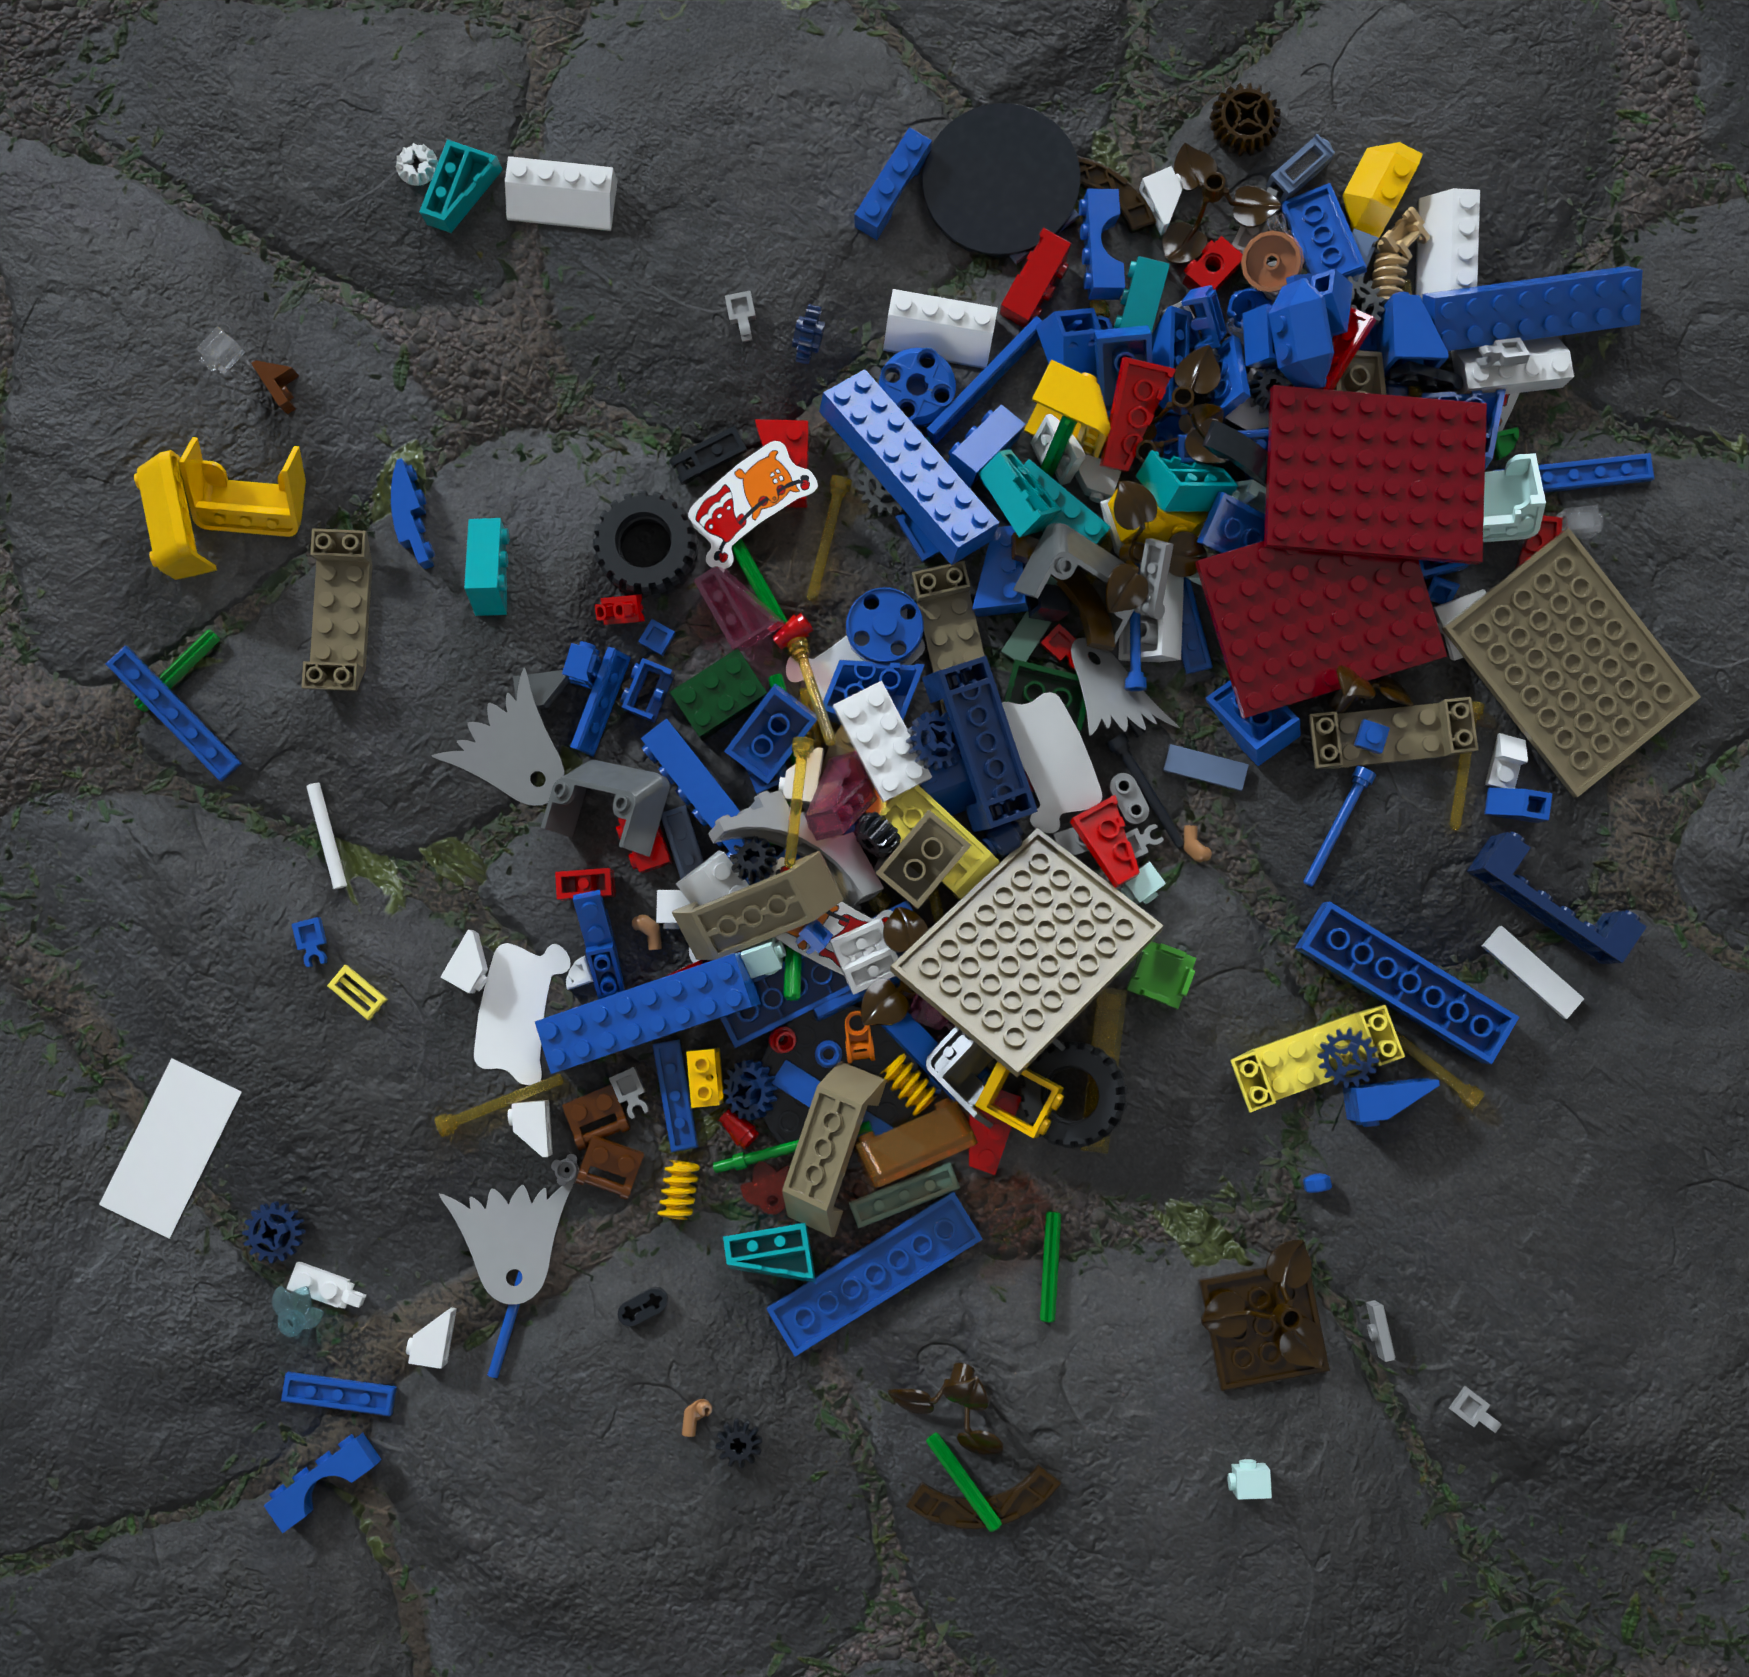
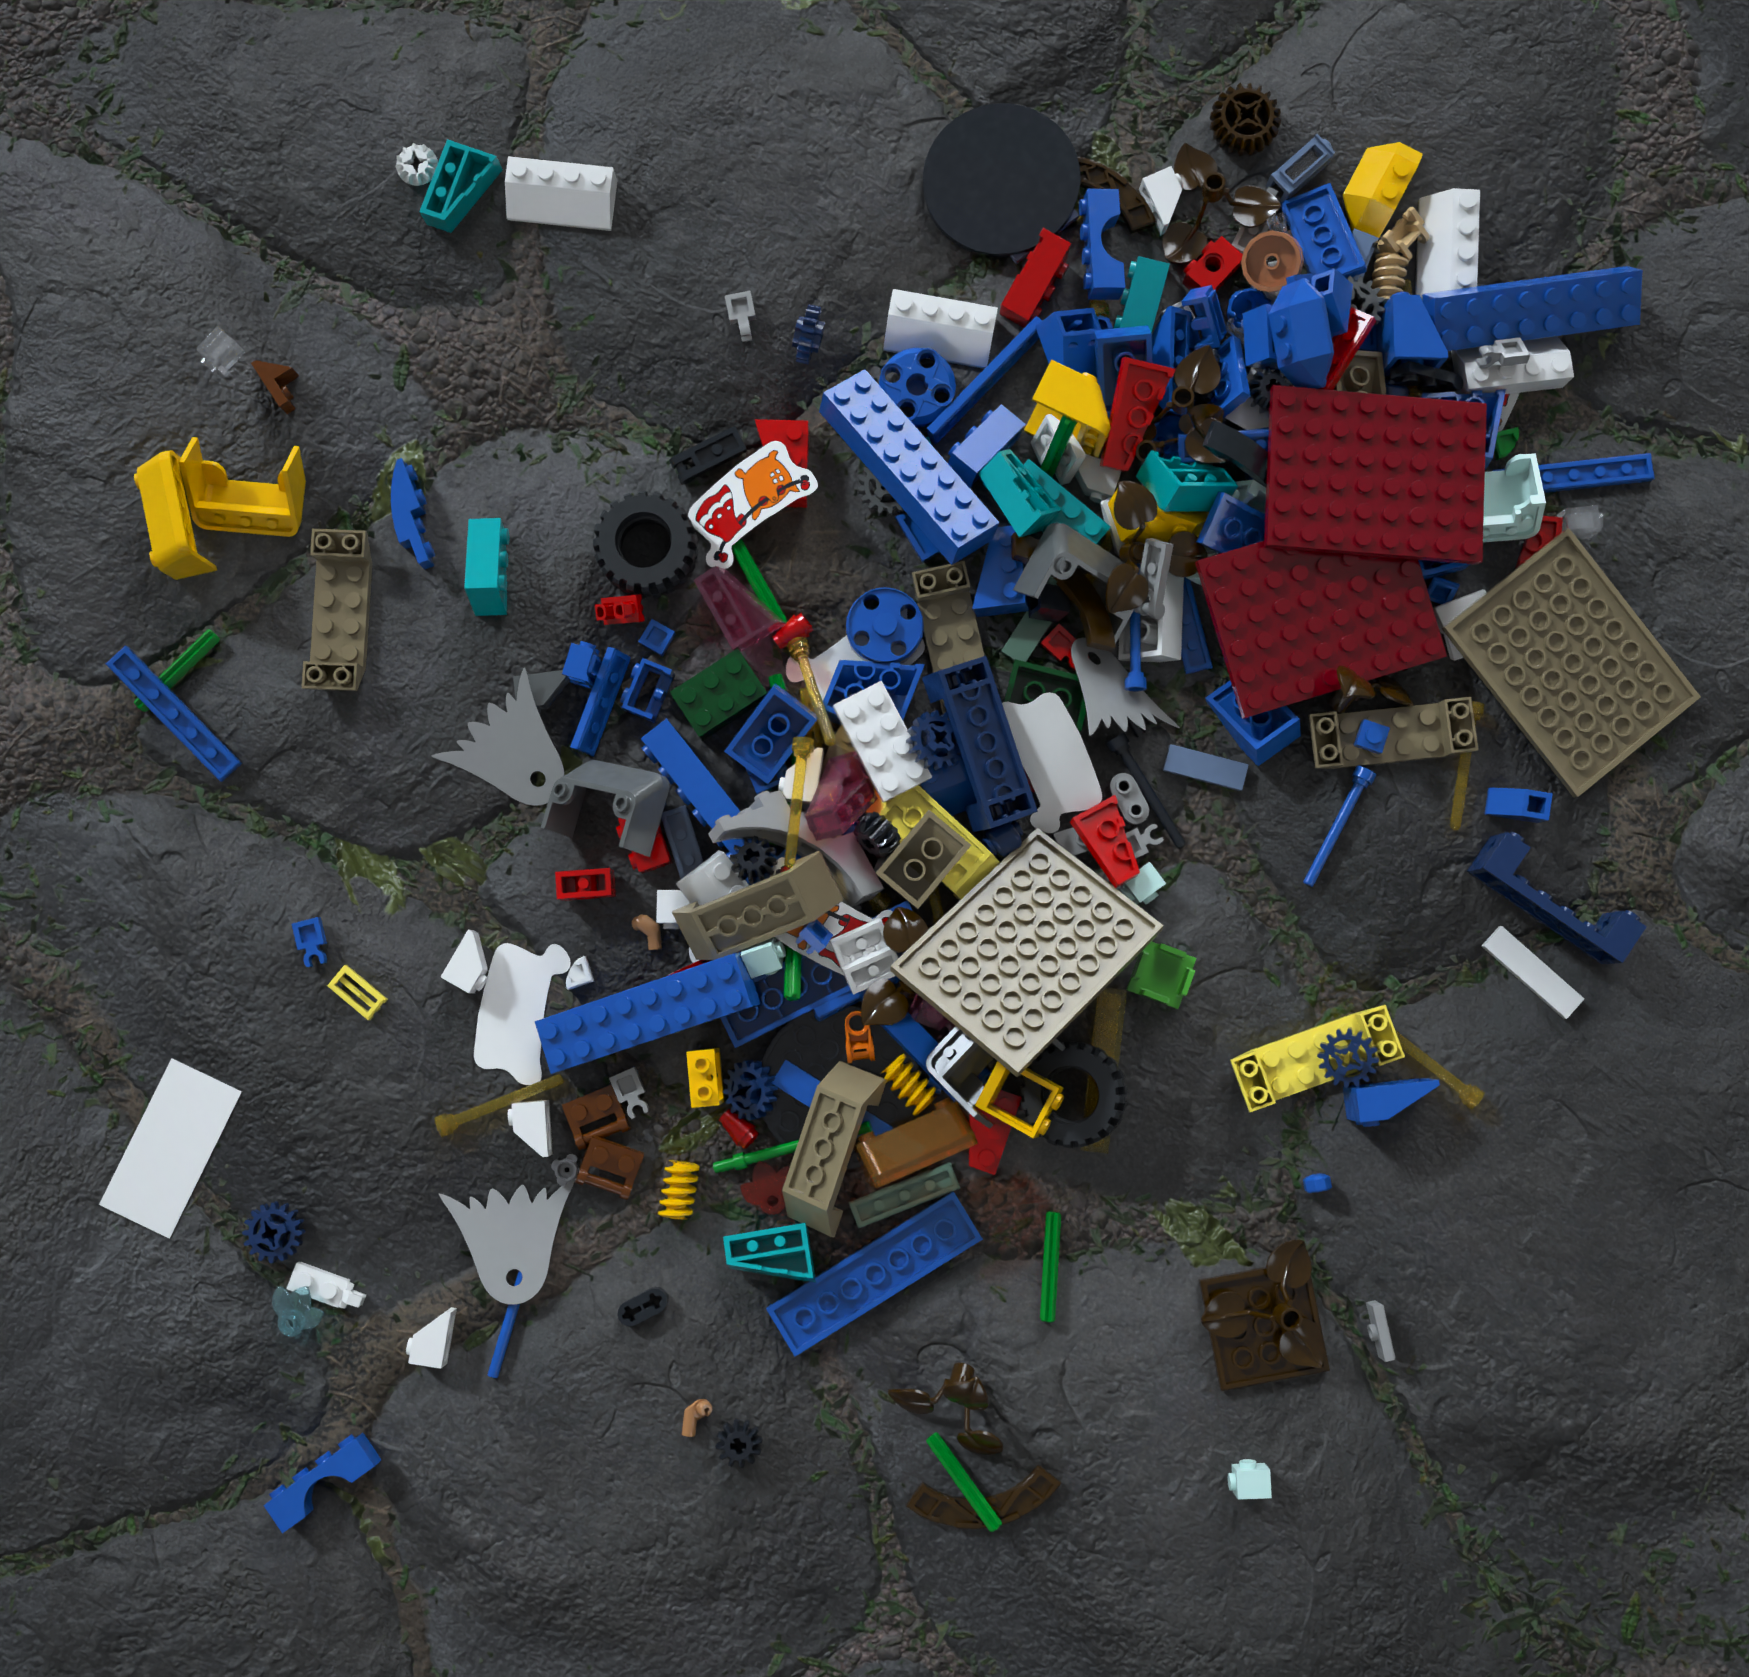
(326, 836): white piece -> none
(338, 1393): blue tile -> none
(599, 943): blue slope -> none
(675, 1095): blue tile -> none
(788, 1042): red plate -> none
(828, 1063): blue plate -> none
(839, 487): clear yellow piece -> none
(882, 197): blue arch -> none
(1193, 846): medium nougat arm -> none
(1407, 983): blue brick -> none
(1473, 1409): light grey plate -> none
(1506, 761): white slope -> none

